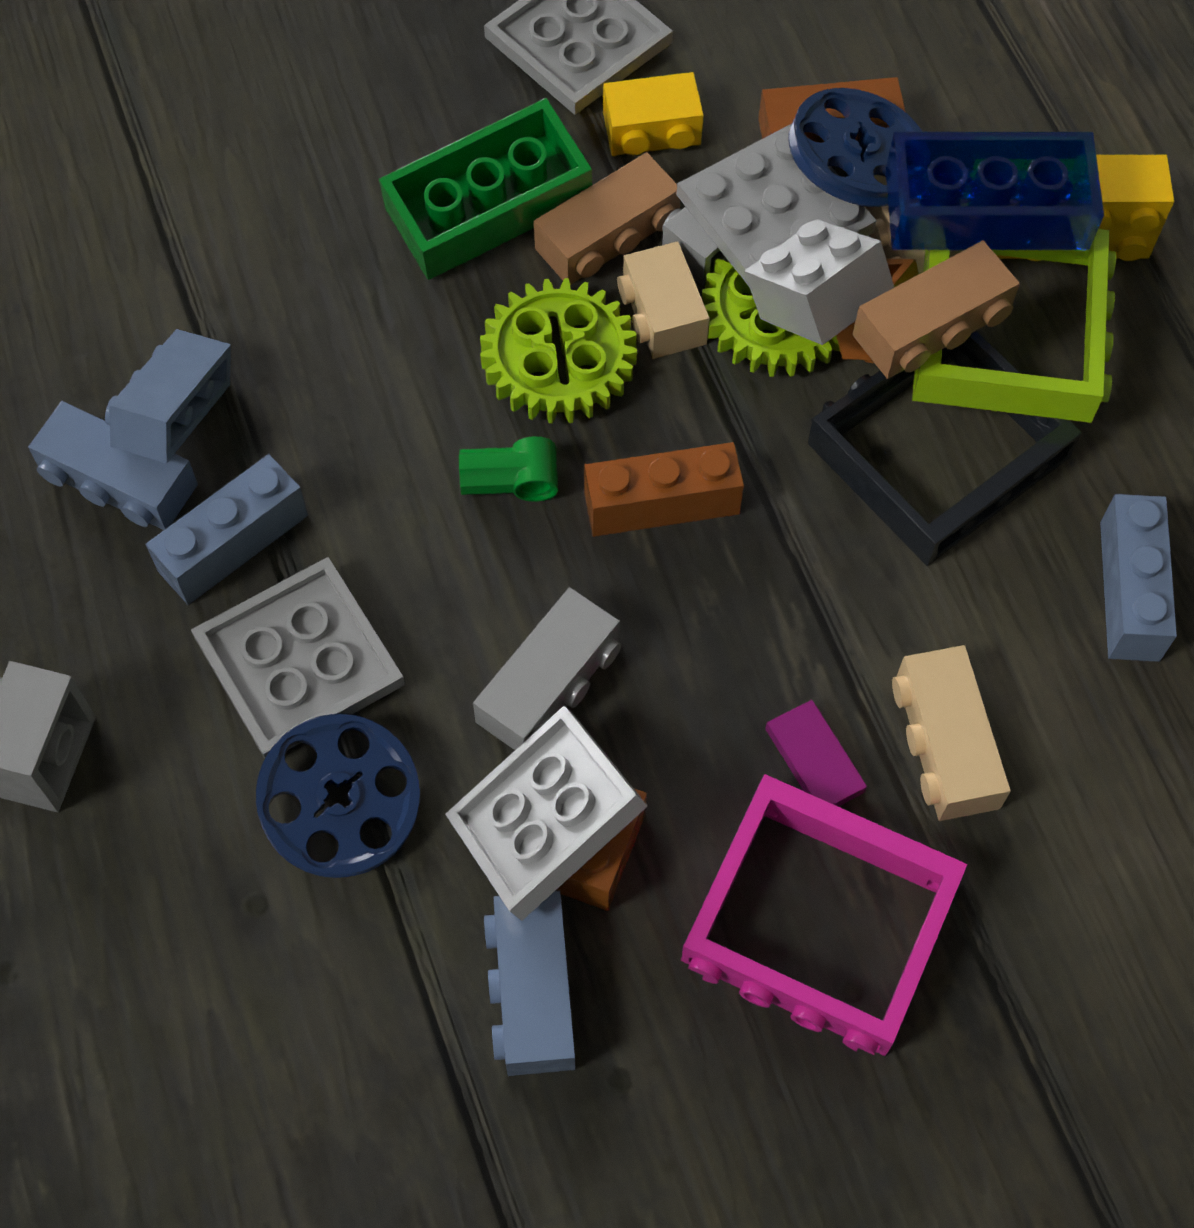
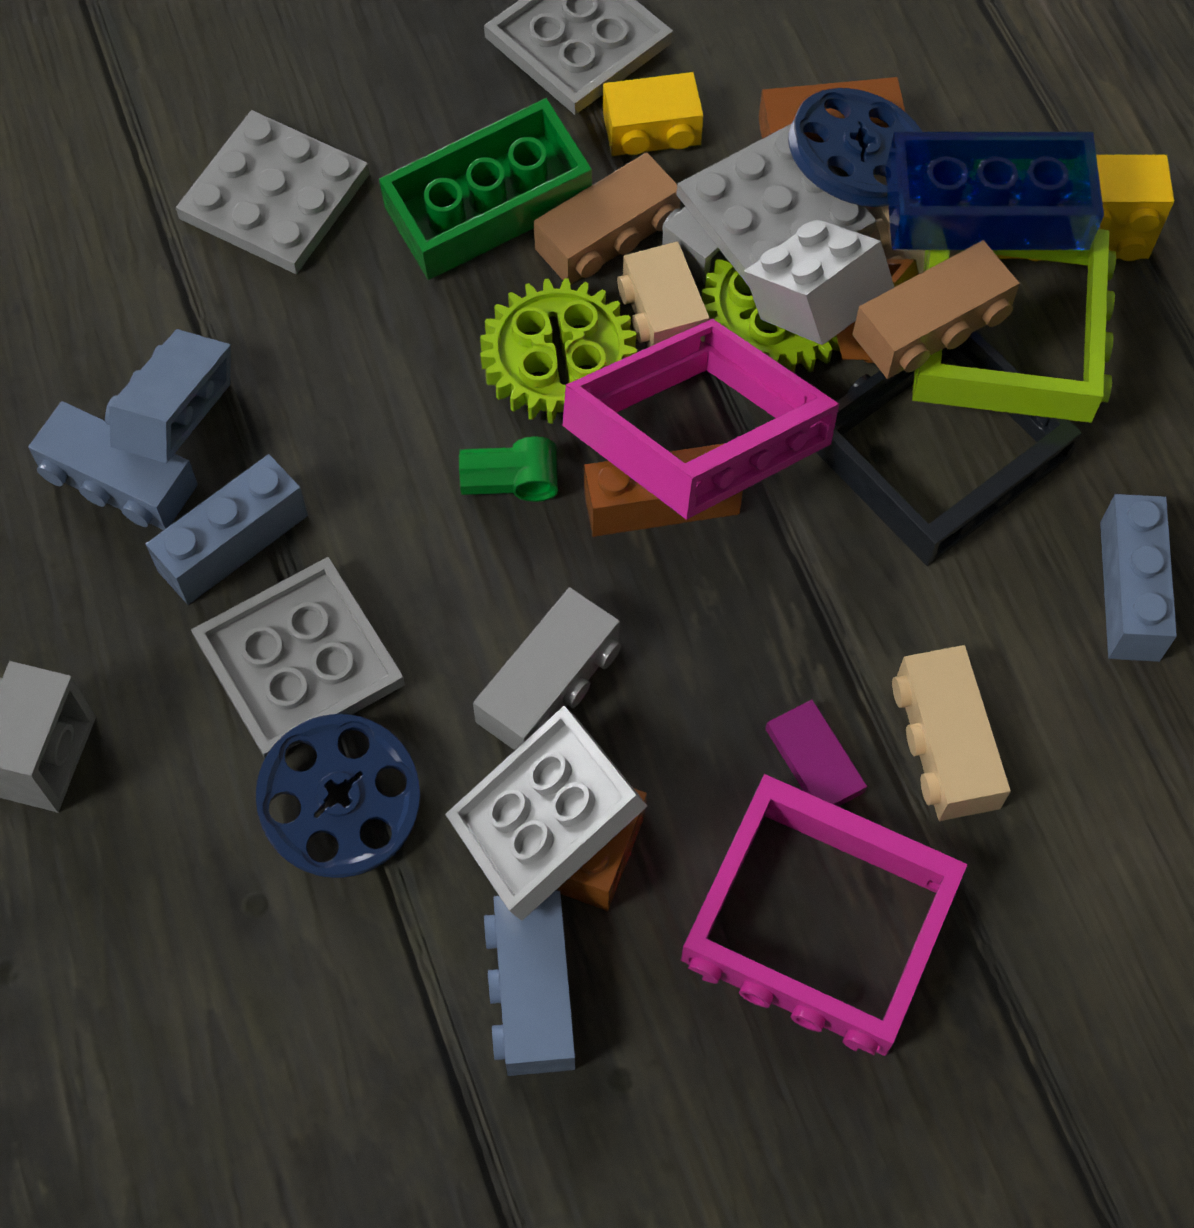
(273, 191): none -> light grey plate
(800, 427): none -> dark pink window

